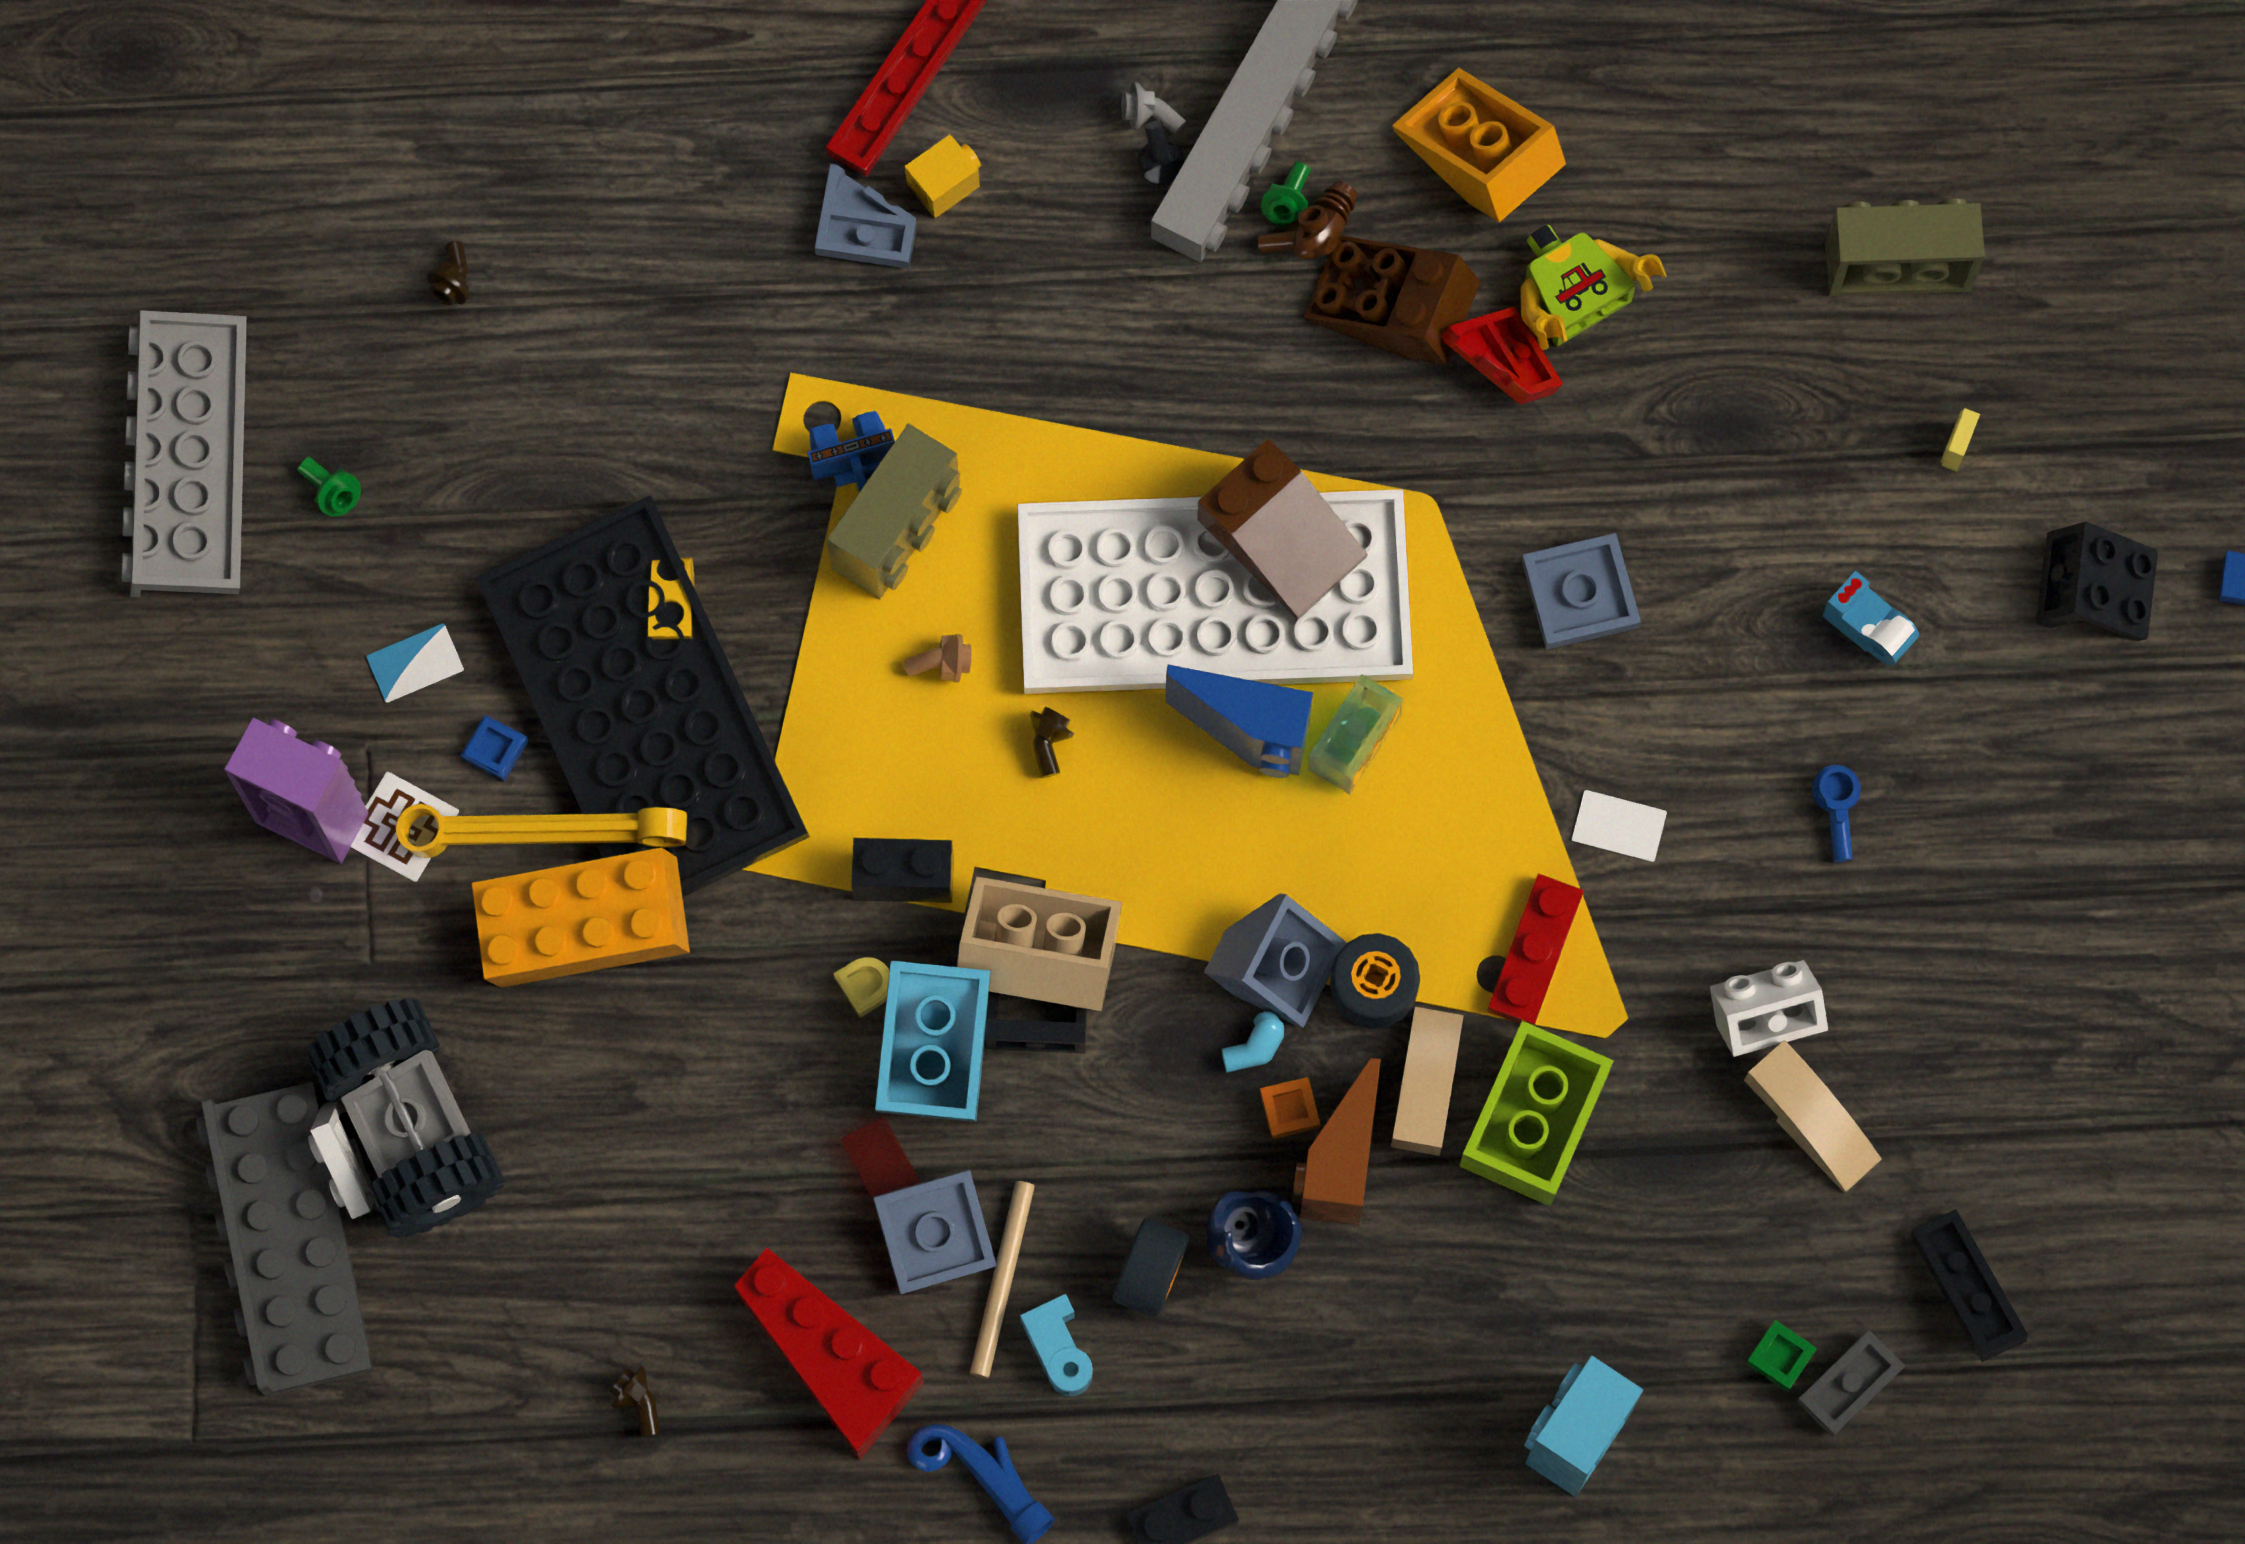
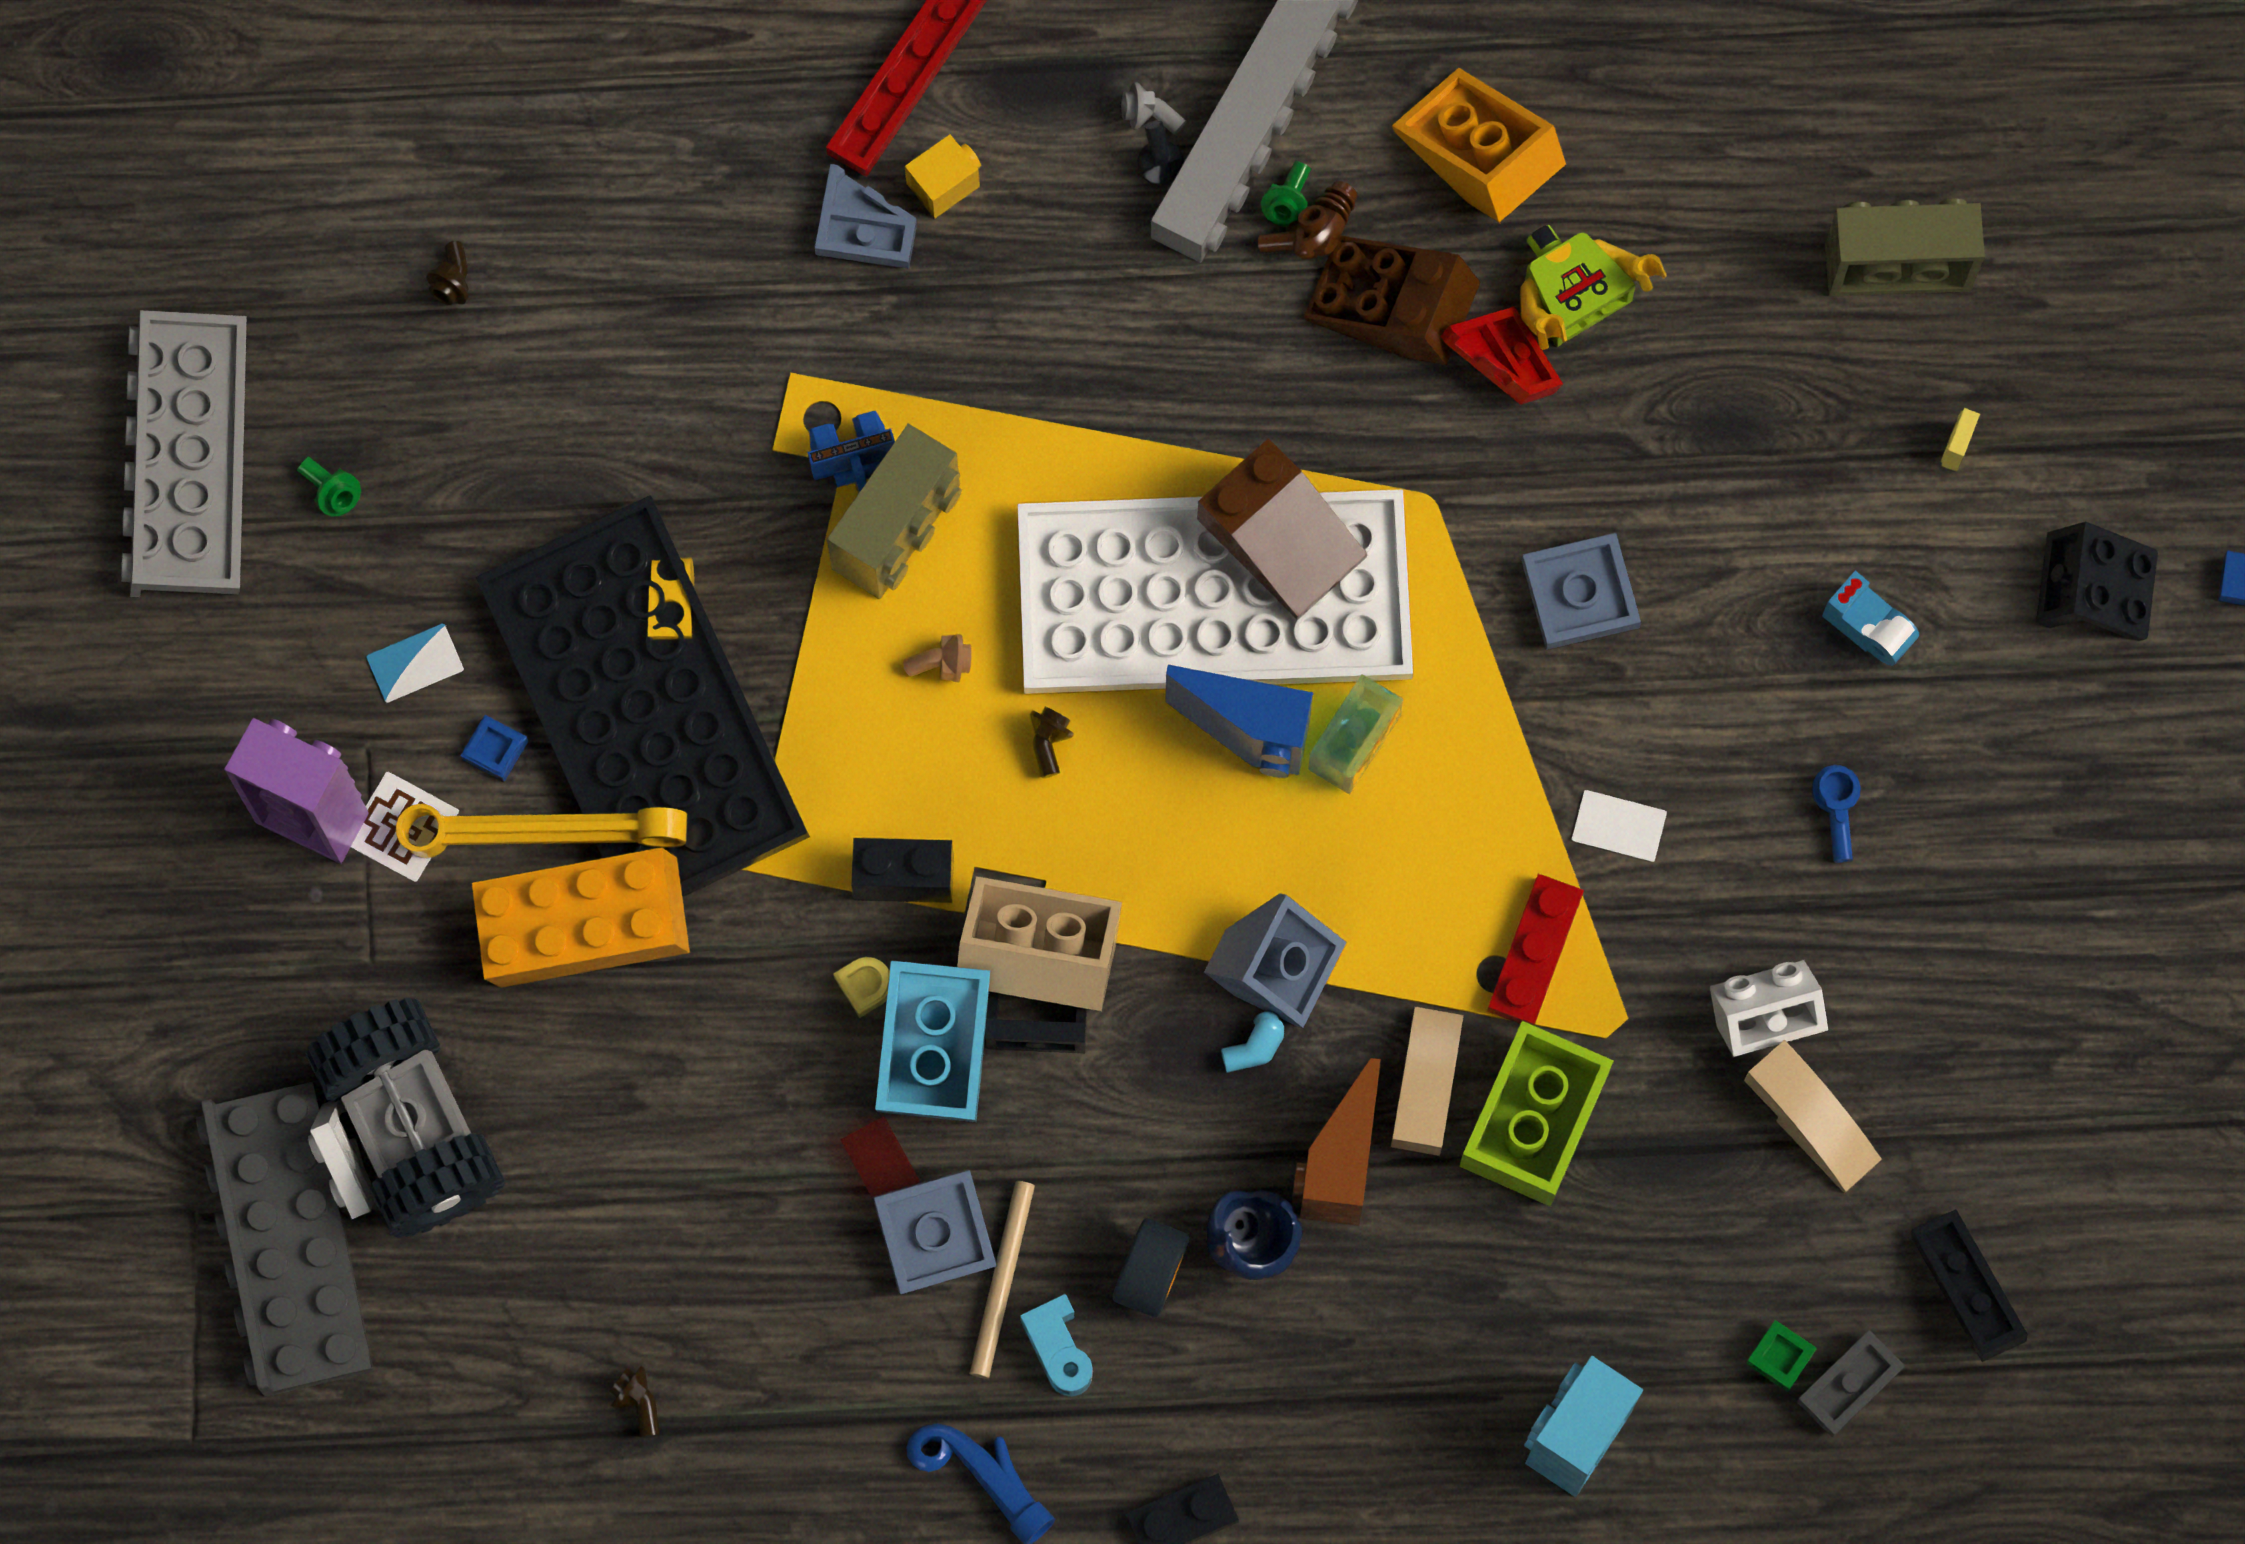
(835, 1356): red wedge -> none
(1290, 1108): orange plate -> none
(1379, 998): black wheel -> none

